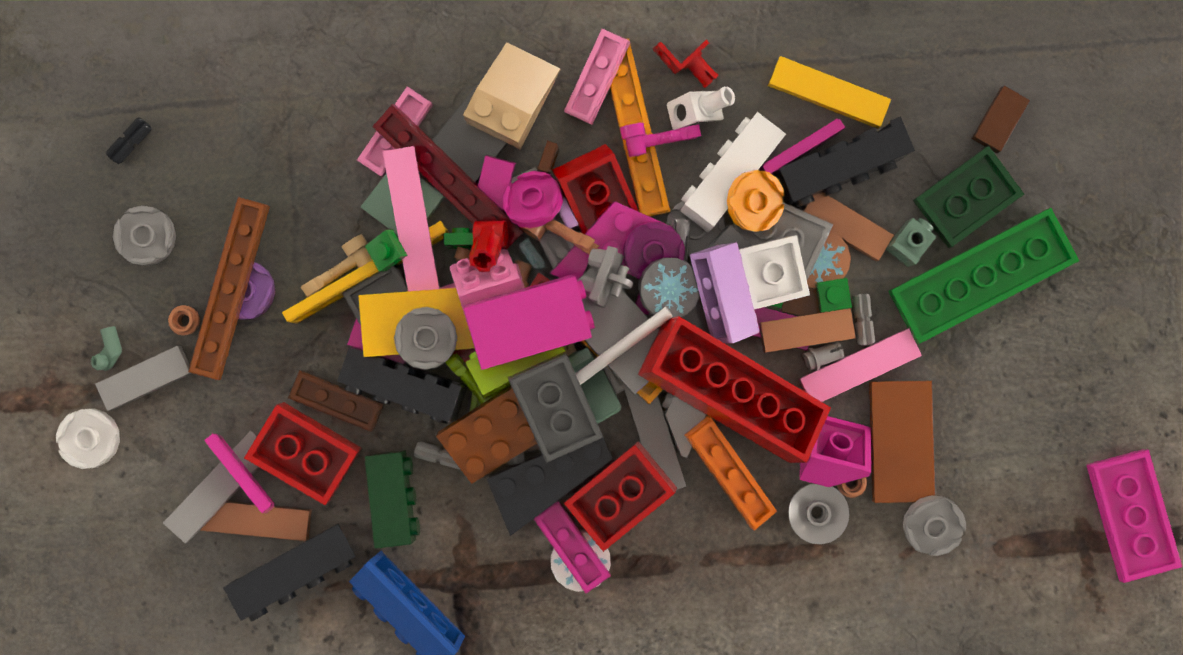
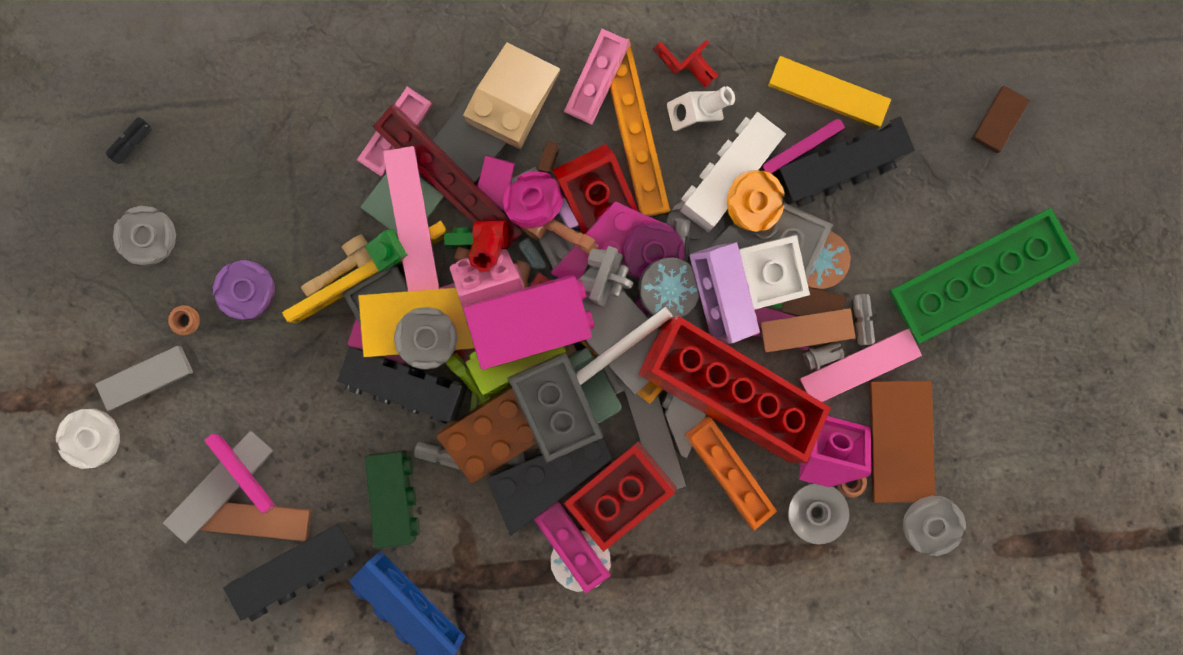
(110, 353): sand green arm -> none
(229, 289): dark orange tile -> none
(303, 453): red brick -> none
(336, 401): reddish brown tile -> none
(638, 140): dark pink brick -> none
(833, 295): green plate -> none
(851, 226): nougat tile -> none
(902, 245): sand green brick -> none
(968, 197): dark green plate -> none
(1134, 515): dark pink tile -> none

